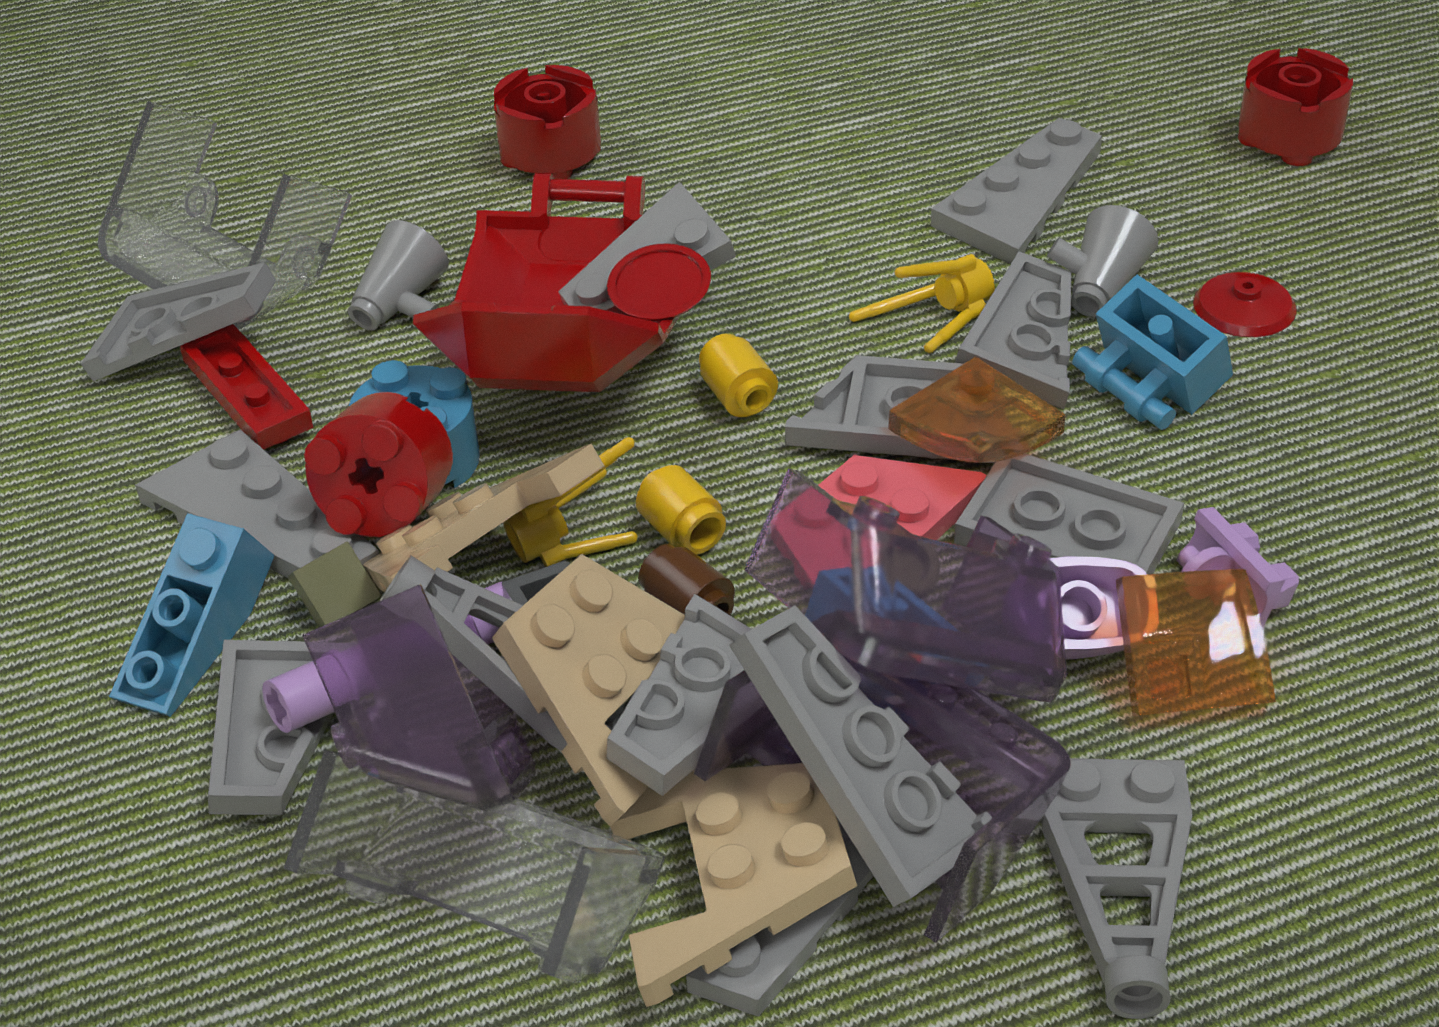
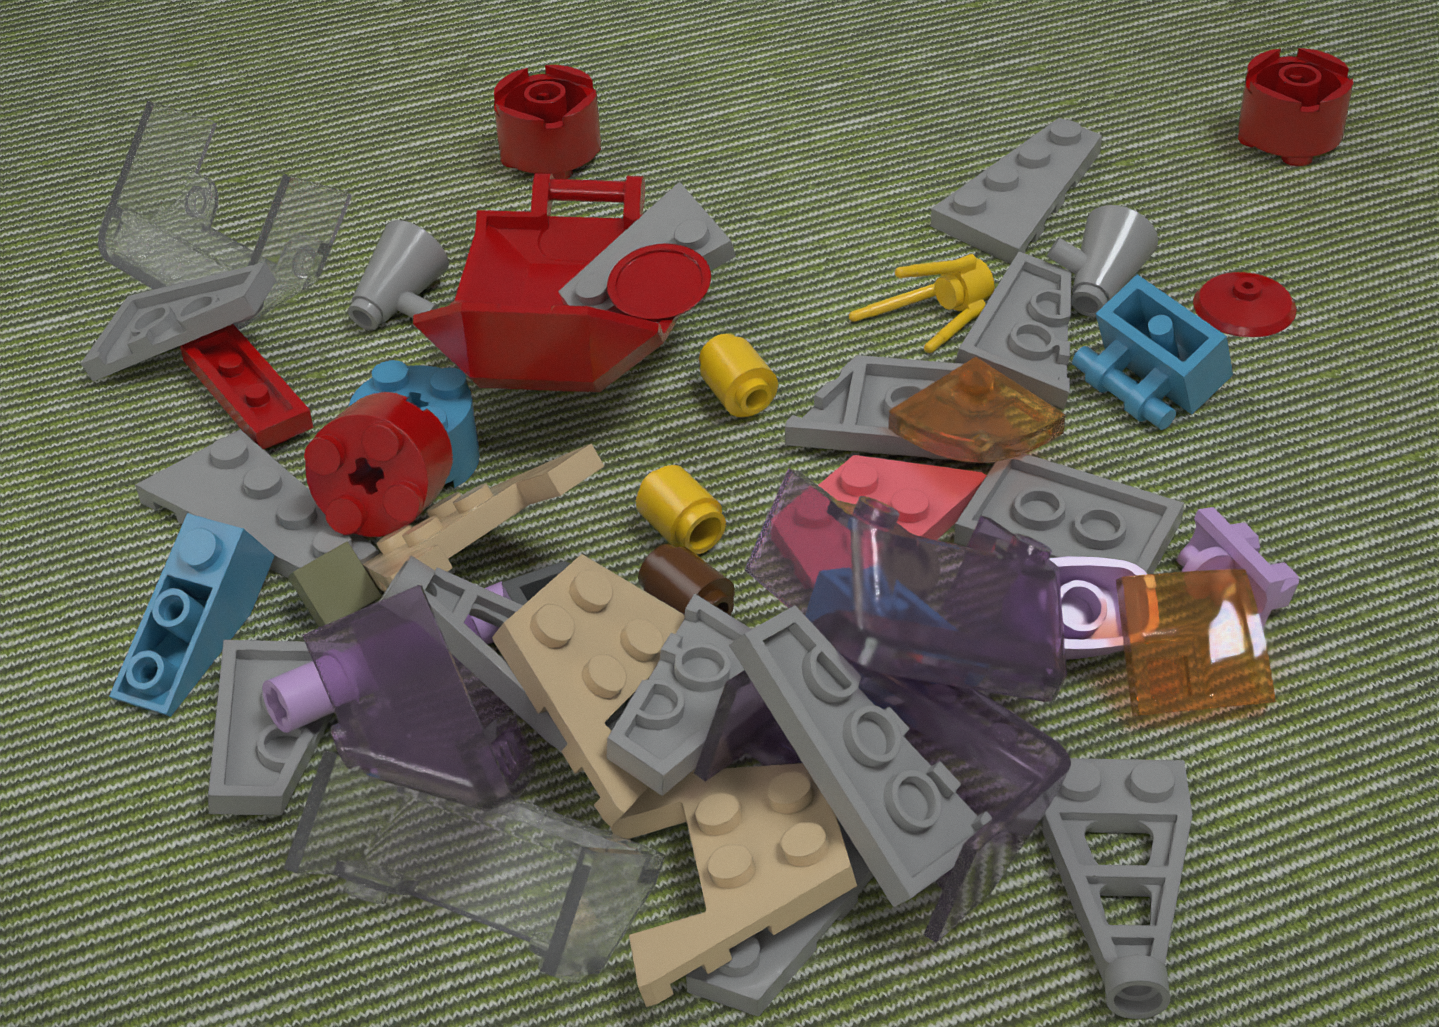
(541, 525): yellow plant -> none

